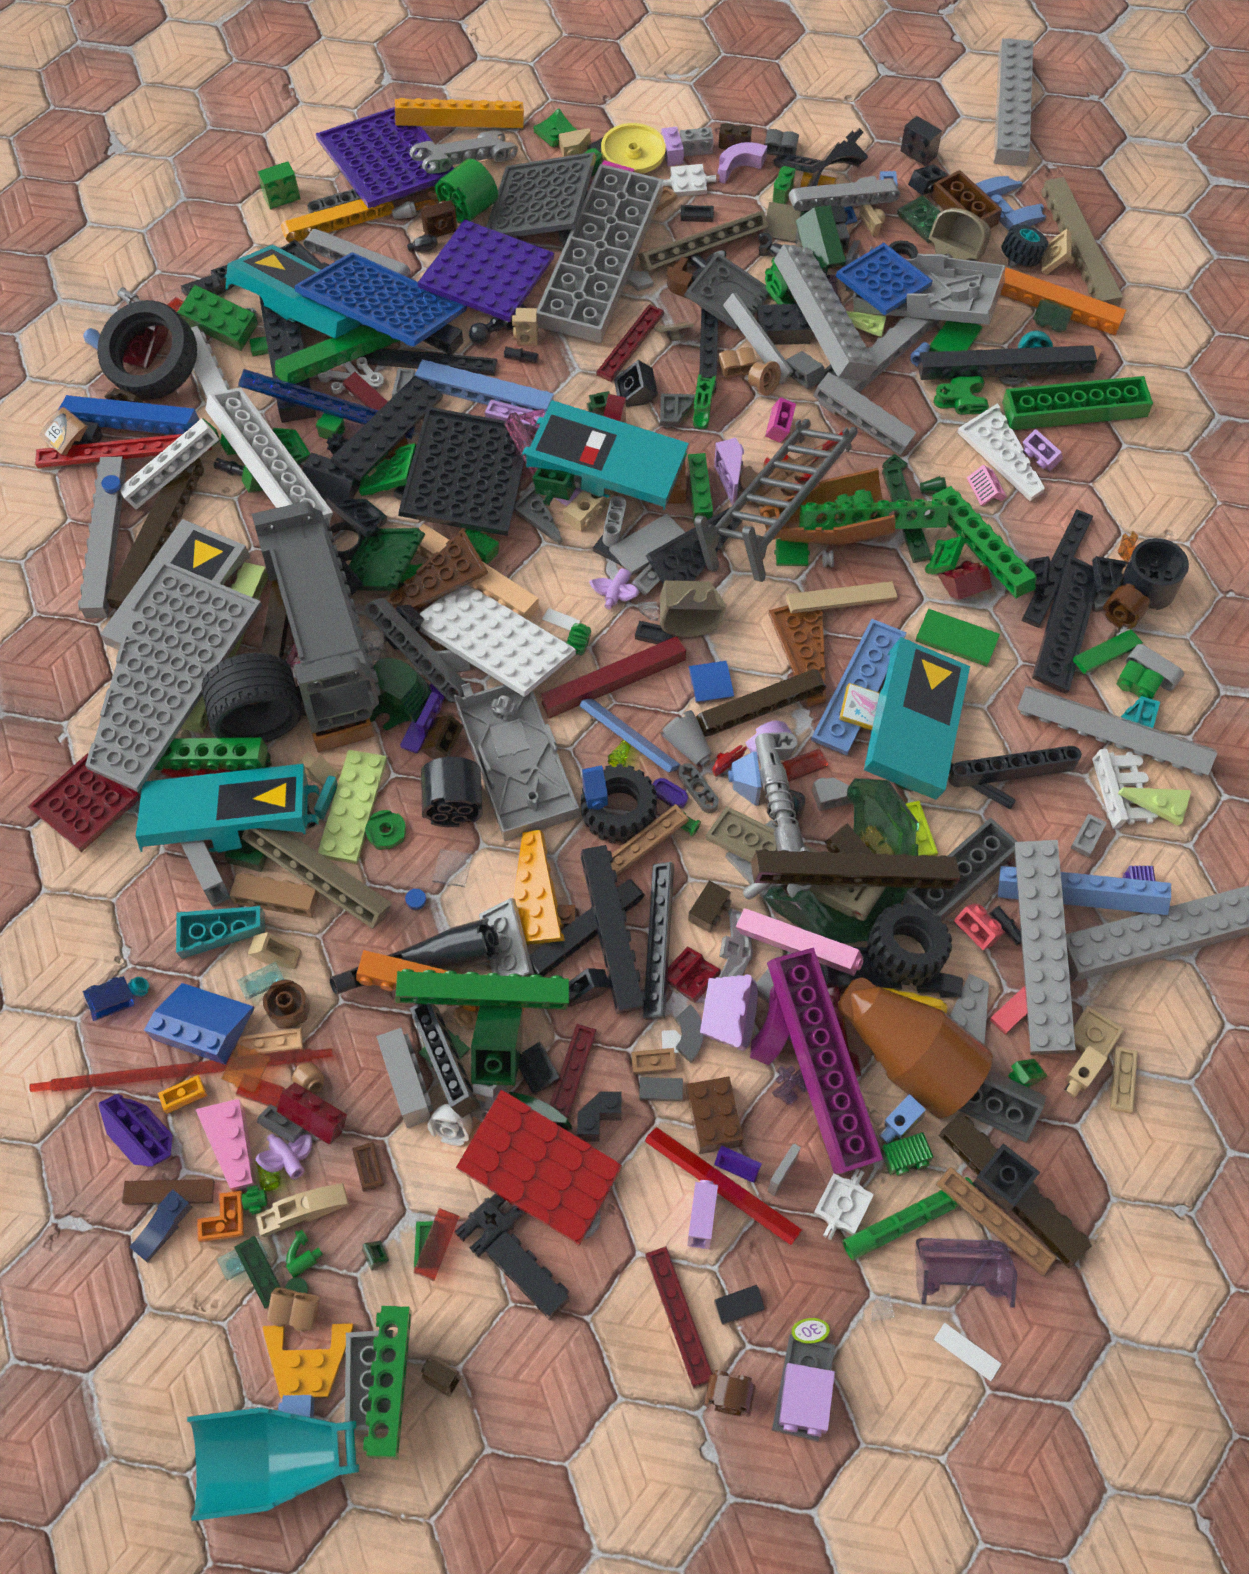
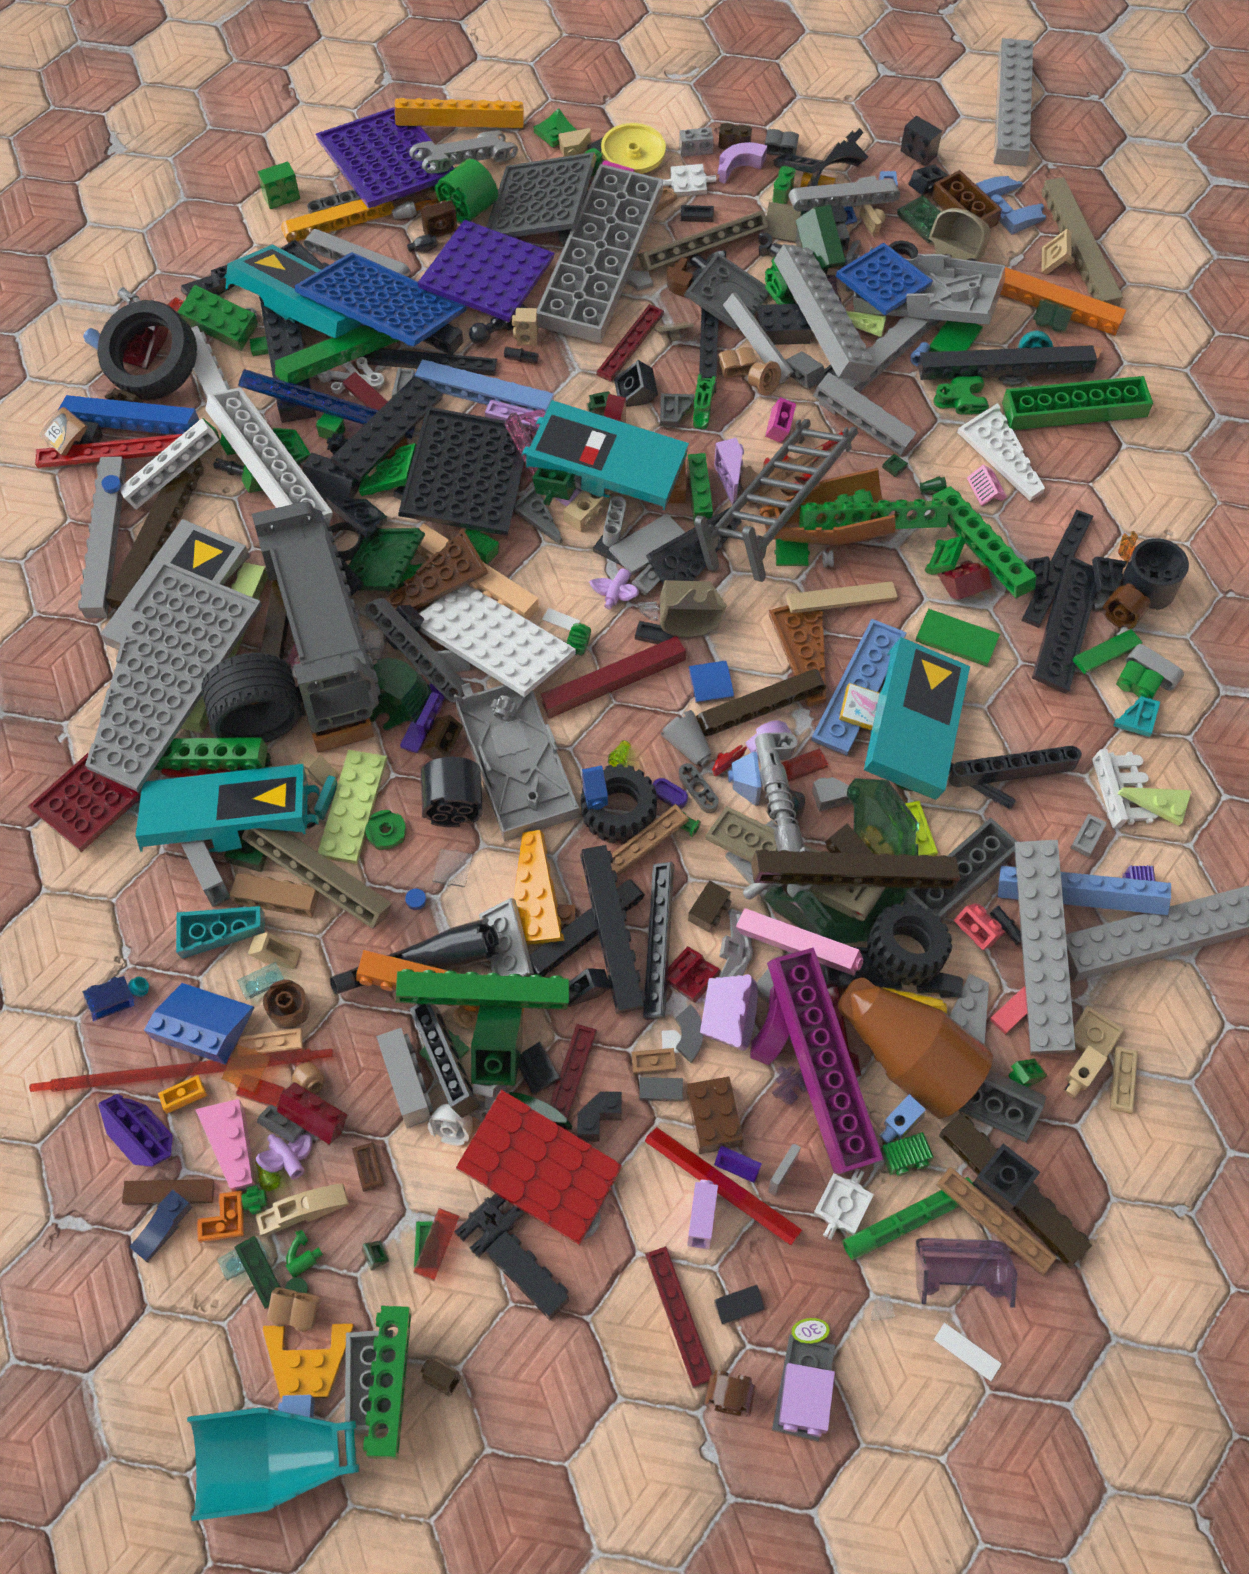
(629, 735): medium blue tile -> none
(674, 149): lavender brick -> none
(914, 537): dark green tile -> none
(1024, 245): black wheel -> none
(1043, 450): lavender brick -> none
(1117, 730): light grey brick -> none

